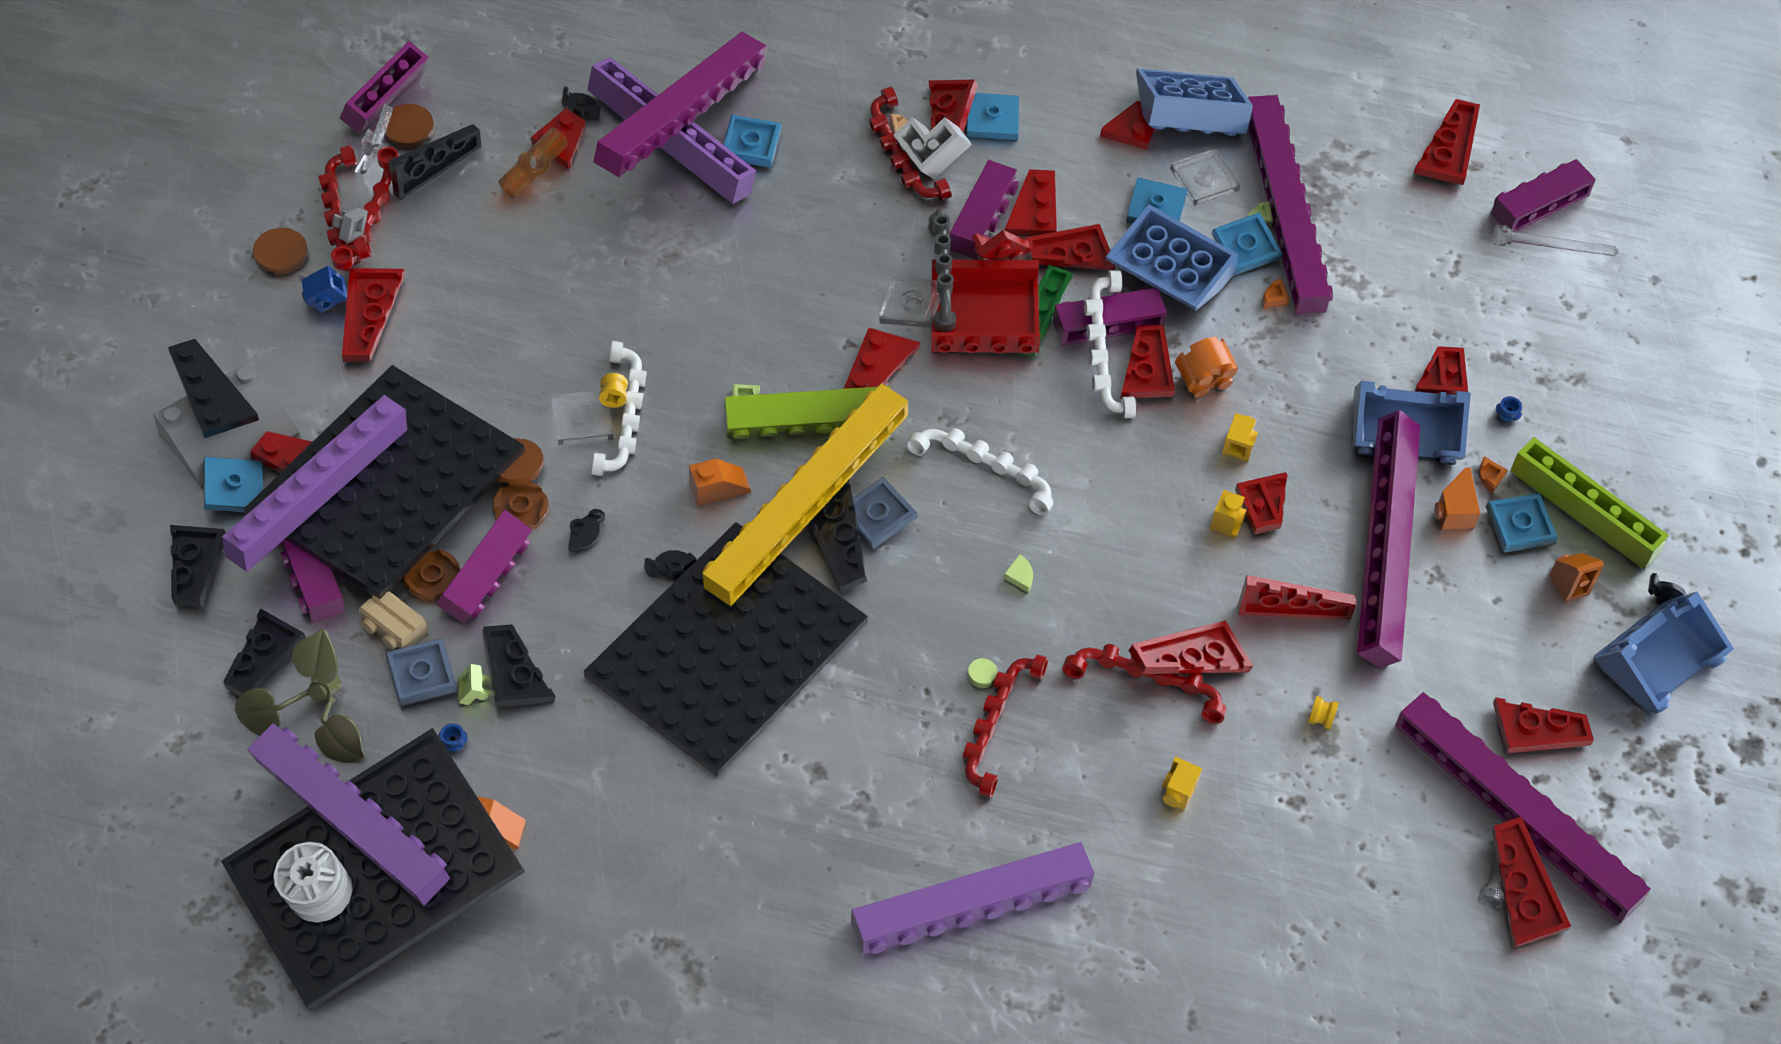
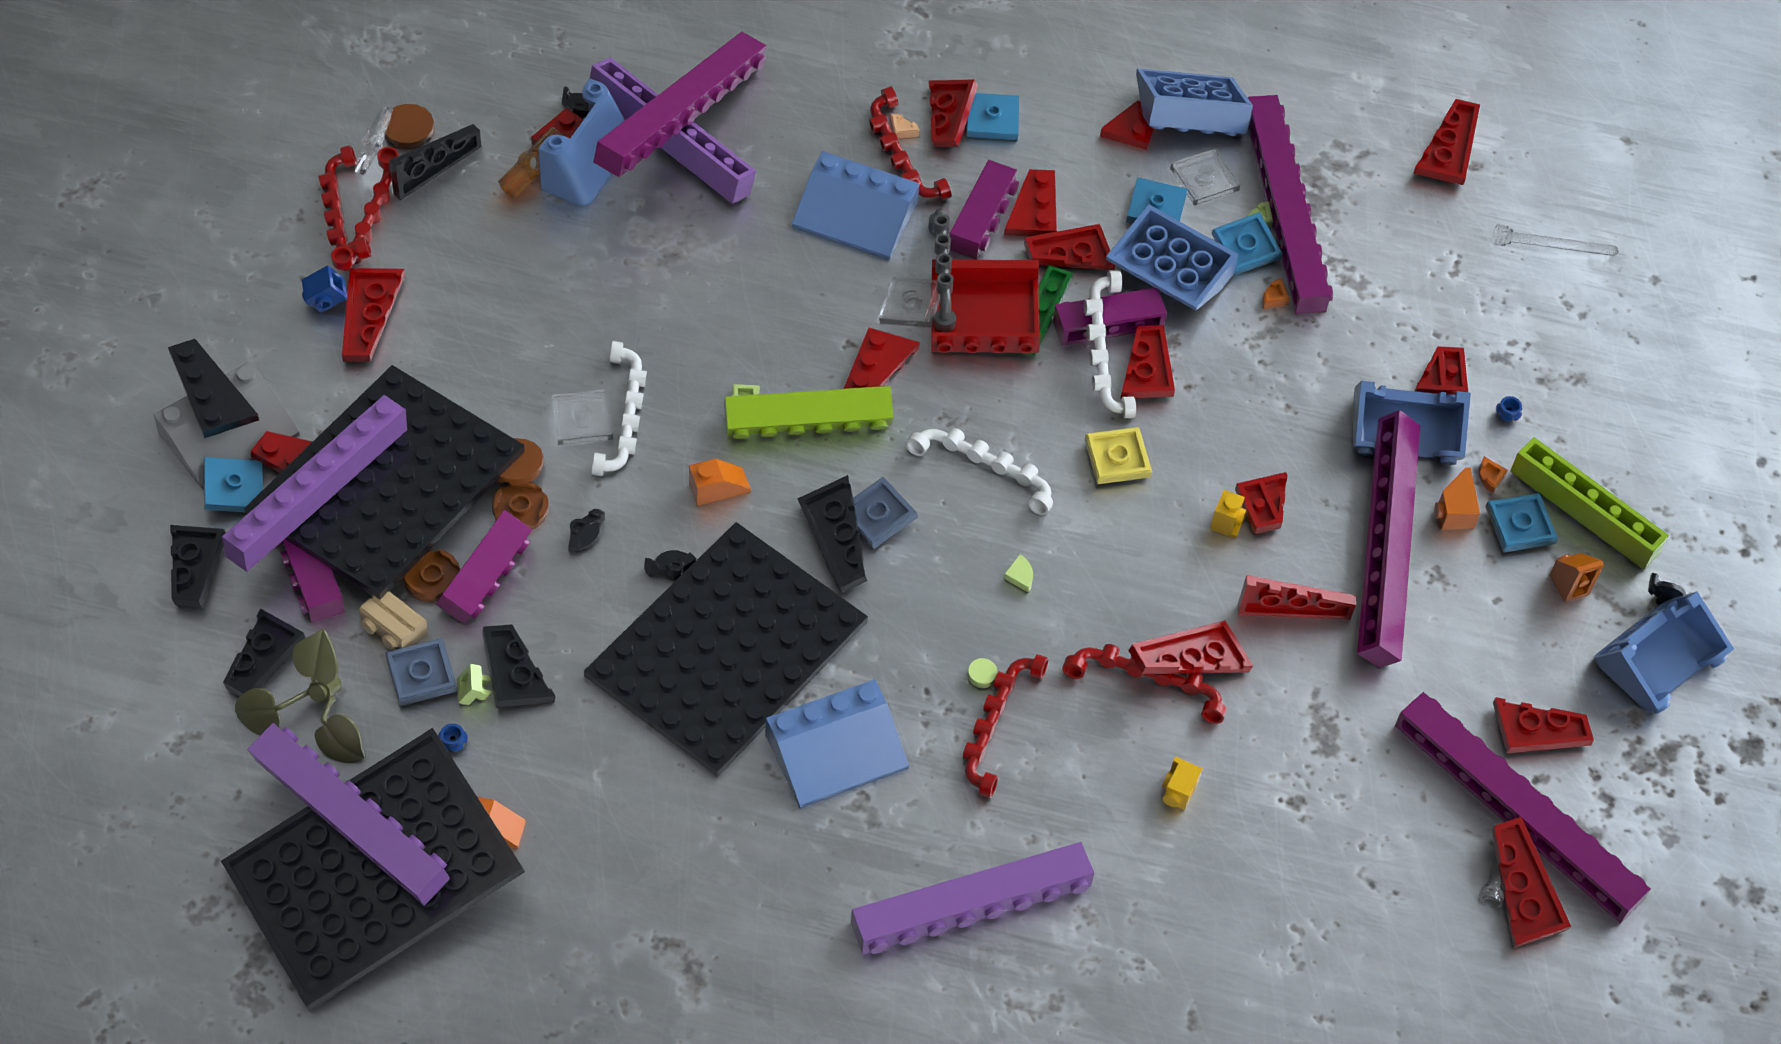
(280, 251): dark orange tile -> none
(313, 882): white wheel -> none
(350, 223): light grey tile -> none
(384, 87): magenta brick -> none
(568, 162): none -> medium blue windscreen
(613, 390): yellow wheel -> none
(753, 139): dark azure plate -> none
(804, 494): yellow brick -> none
(836, 743): none -> medium blue slope
(856, 205): none -> medium blue slope
(933, 149): white brick -> none
(1001, 246): red bracket -> none
(1118, 455): none -> light yellow plate
(1207, 366): orange brick -> none
(1240, 437): yellow brick -> none
(1323, 712): yellow wheel -> none
(1543, 195): magenta brick -> none

